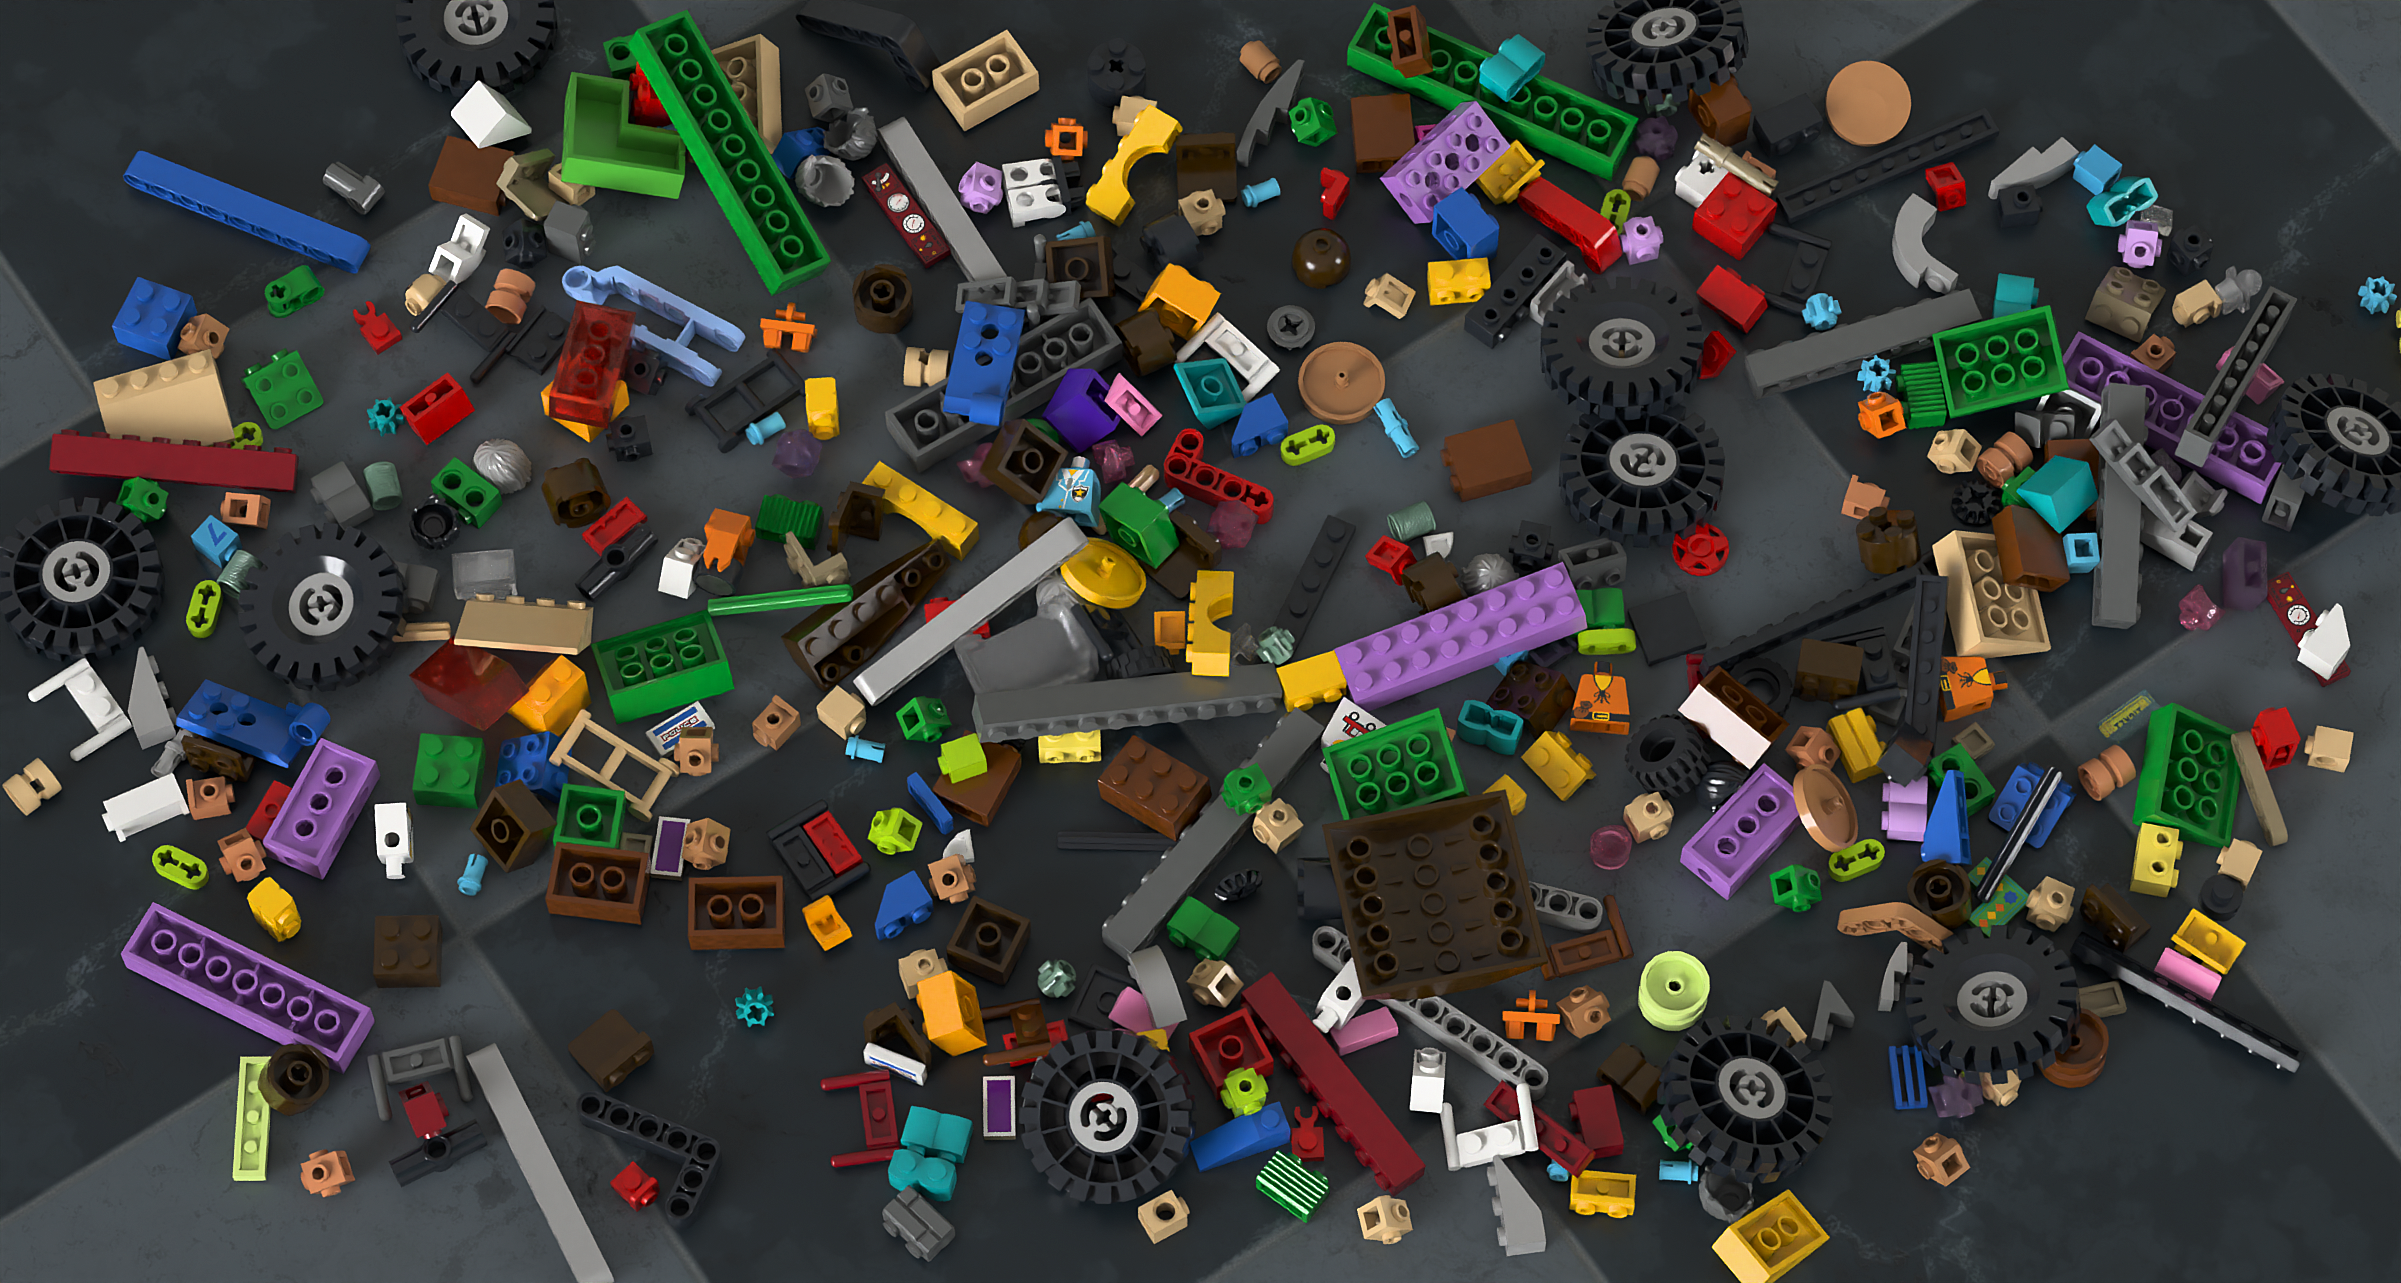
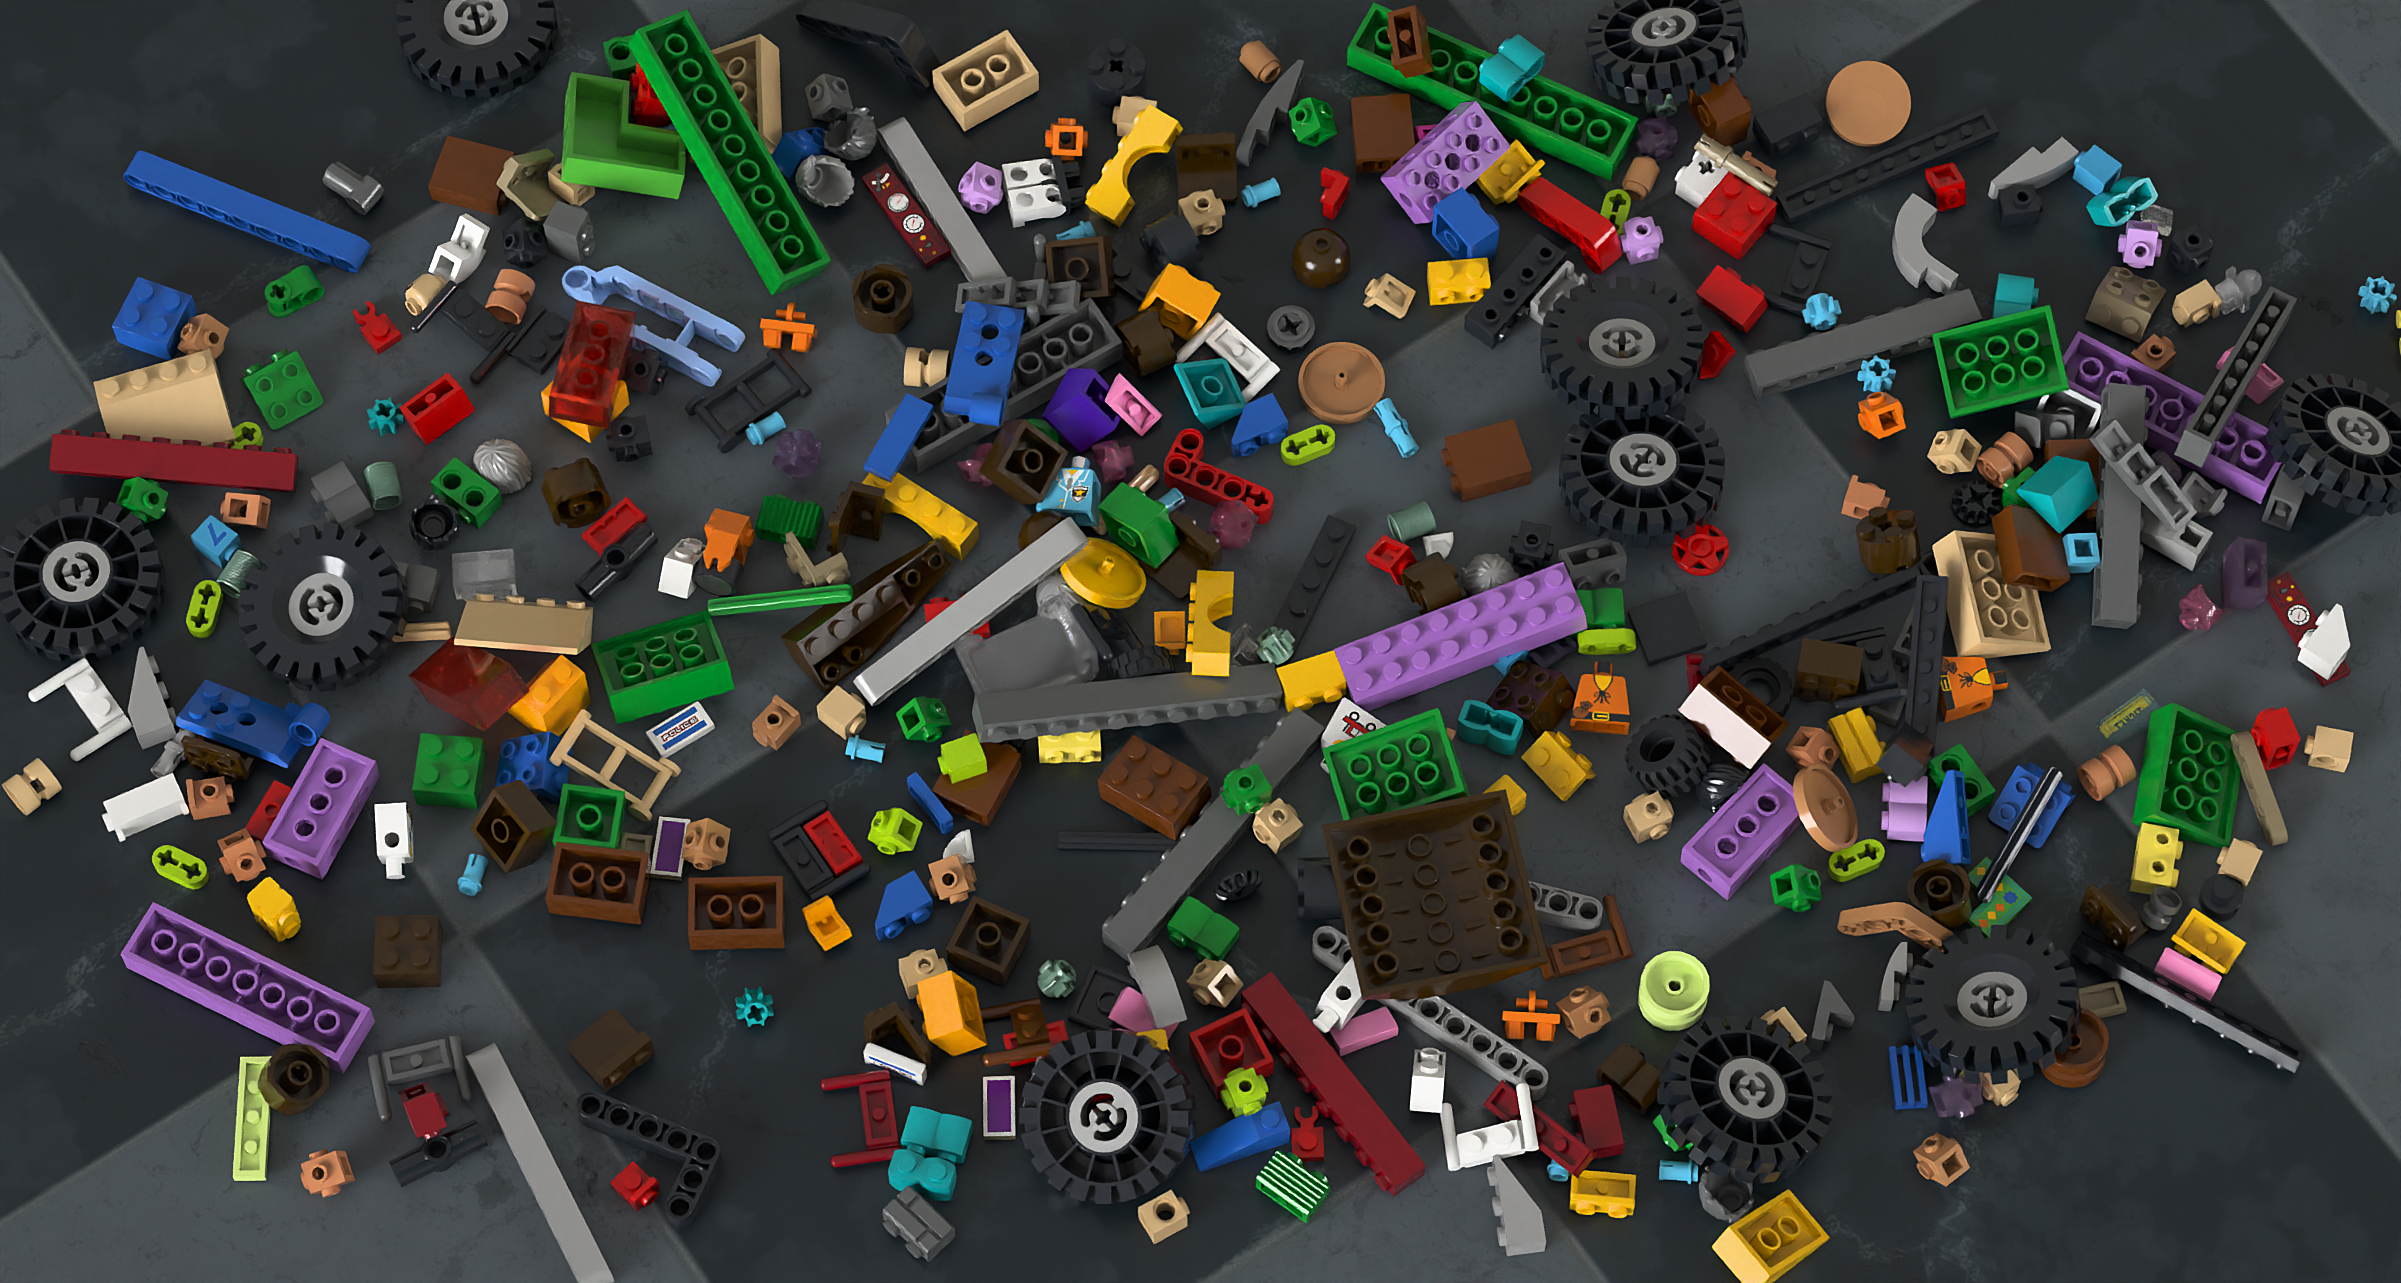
(488, 117): white slope -> none
(696, 750): medium nougat brick -> none
(822, 407): yellow brick -> none
(898, 437): none -> blue tile
(1385, 1219): tan brick -> none
(1610, 847): clear pink piece -> none
(1922, 394): green brick -> none
(1974, 741): dark tan tile -> none
(2050, 904): tan brick -> none
(2162, 905): none -> dark grey wheel

